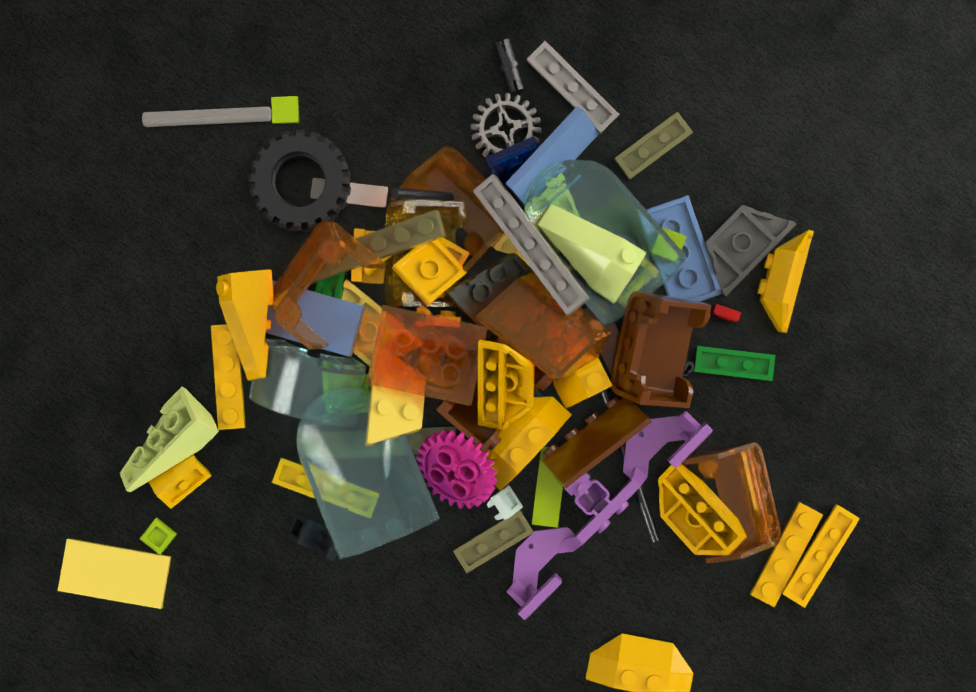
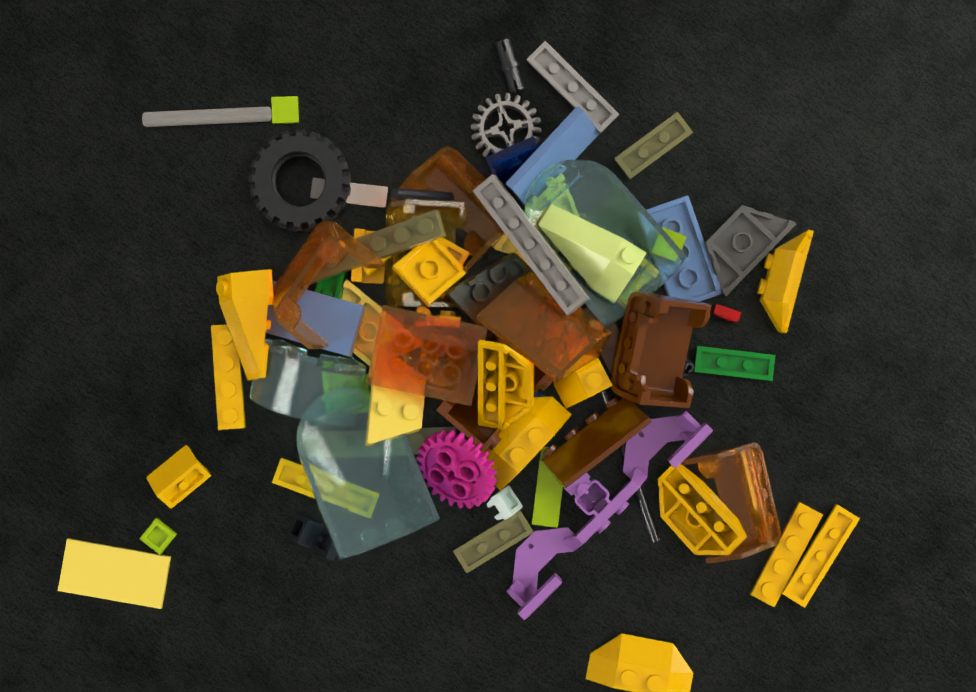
(177, 435): yellowish green wedge -> none

